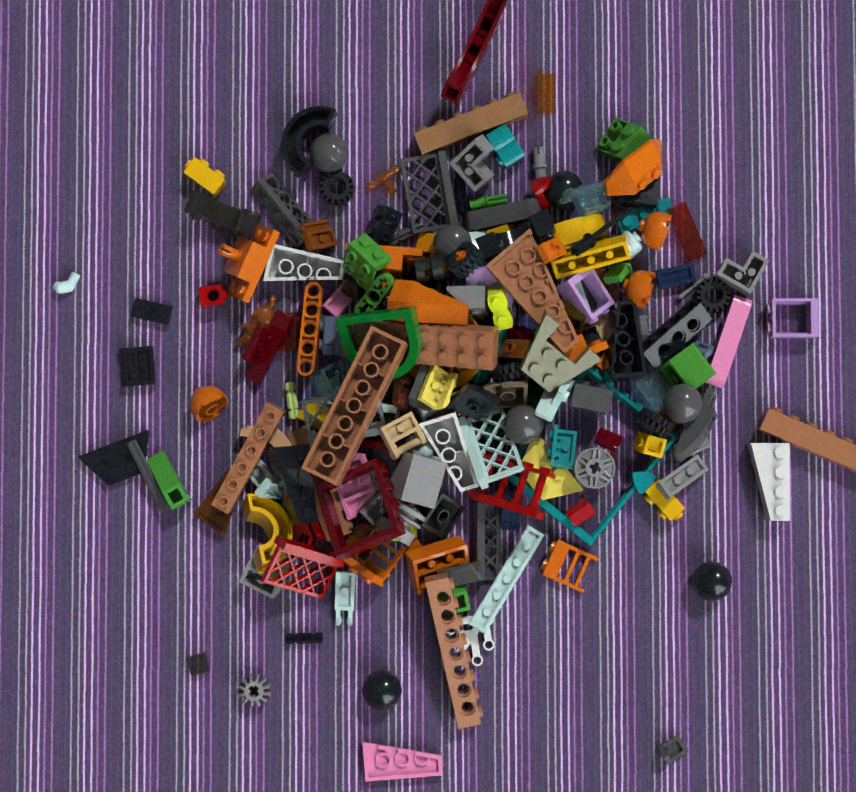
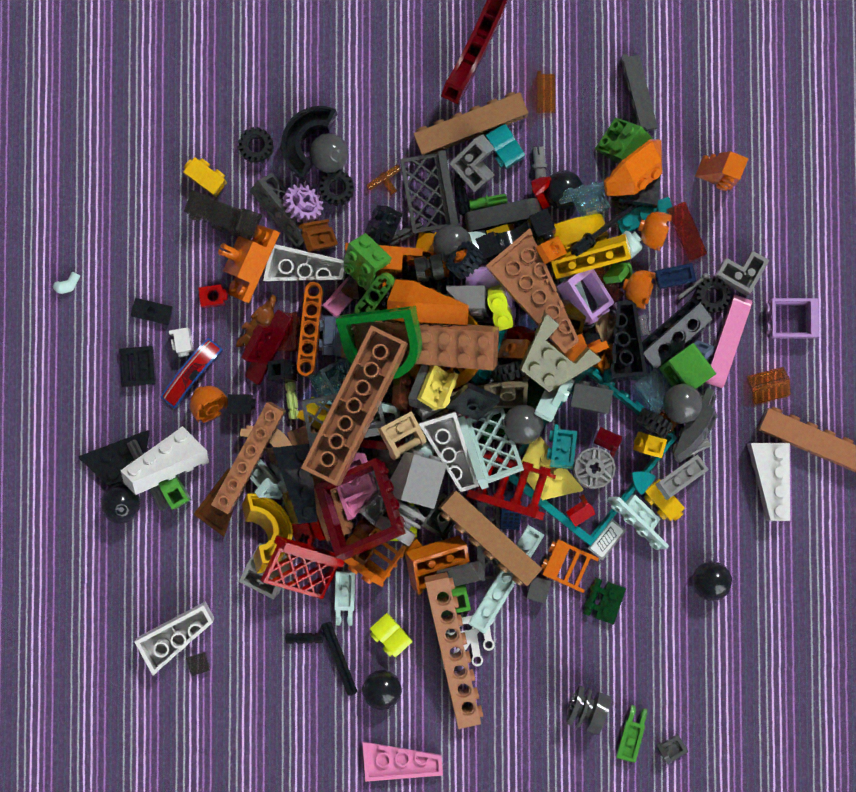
(120, 504): none -> black piece
(165, 460): none -> white wedge
(171, 637): none -> white wedge
(182, 341): none -> white brick
(191, 372): none -> slope
(241, 404): none -> black brick
(247, 690): light grey gear -> none
(256, 134): none -> black tyre
(282, 371): none -> black brick
(302, 203): none -> lavender gear
(339, 658): none -> black axle
(391, 635): none -> neon yellow brick
(490, 538): none -> medium nougat brick
(538, 590): none -> dark grey panel
(590, 710): none -> dark grey wheel
(607, 539): none -> white tile
(609, 603): none -> dark green plate
(631, 736): none -> bright green hinge
(638, 92): none -> dark grey fence
(640, 517): none -> light aqua bracket
(722, 170): none -> orange wedge
(769, 385): none -> clear orange panel

